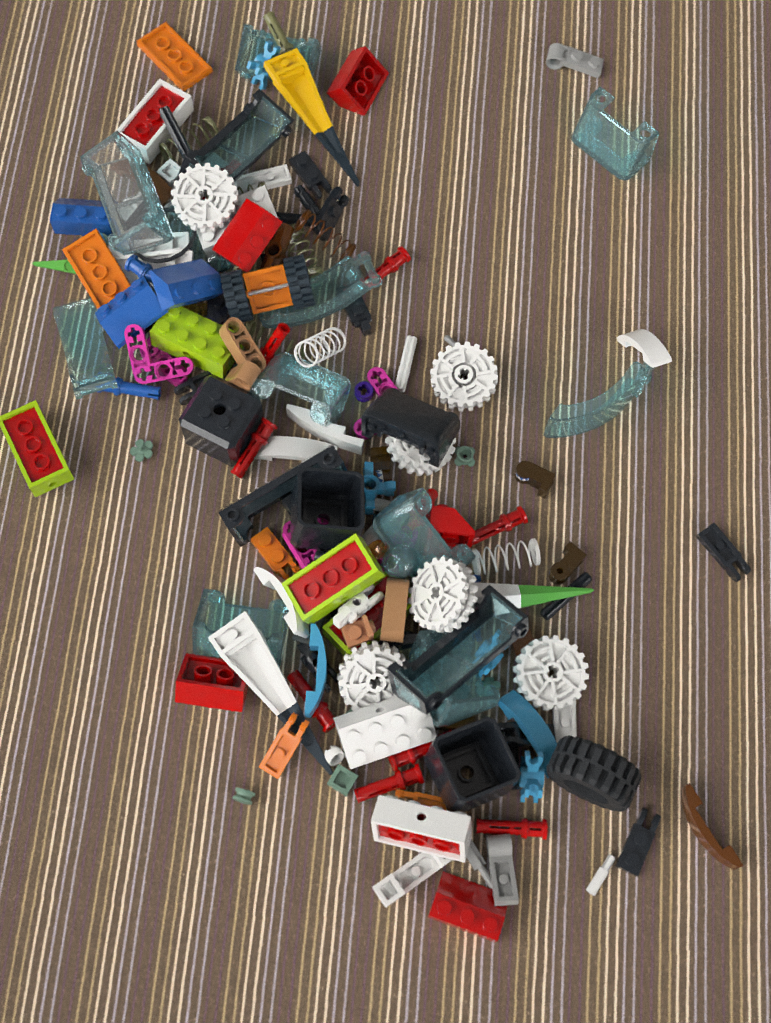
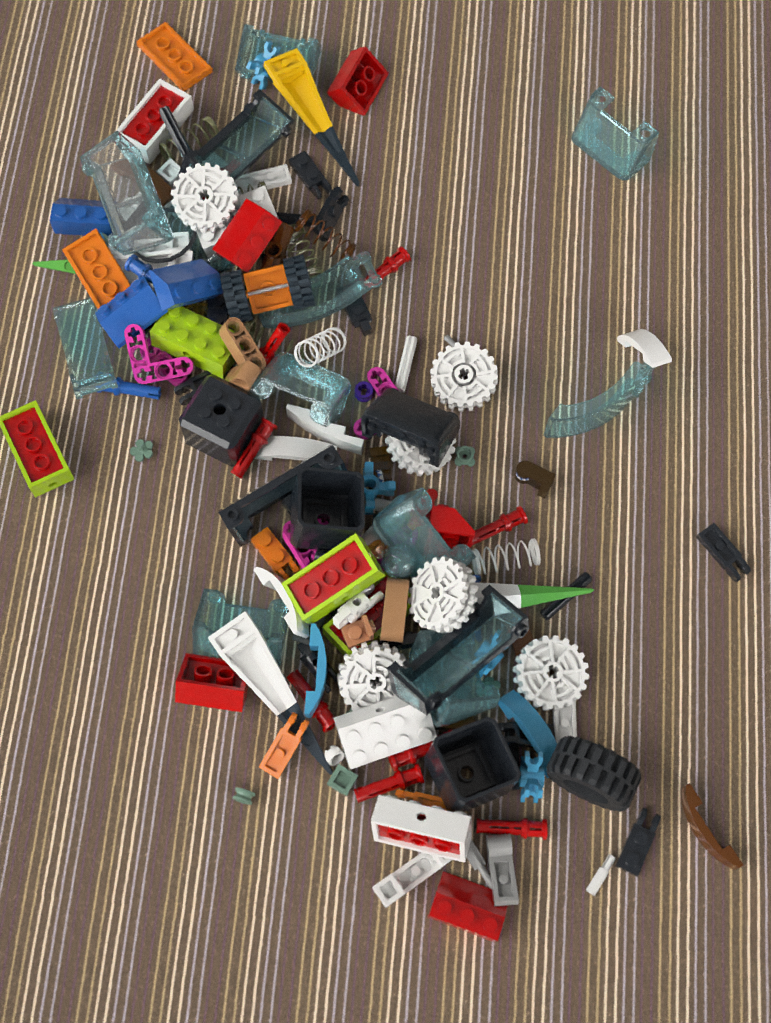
(277, 33): olive pin -> none
(306, 199): black axle -> none
(562, 55): light grey plate -> none
(570, 562): dark brown leg -> none

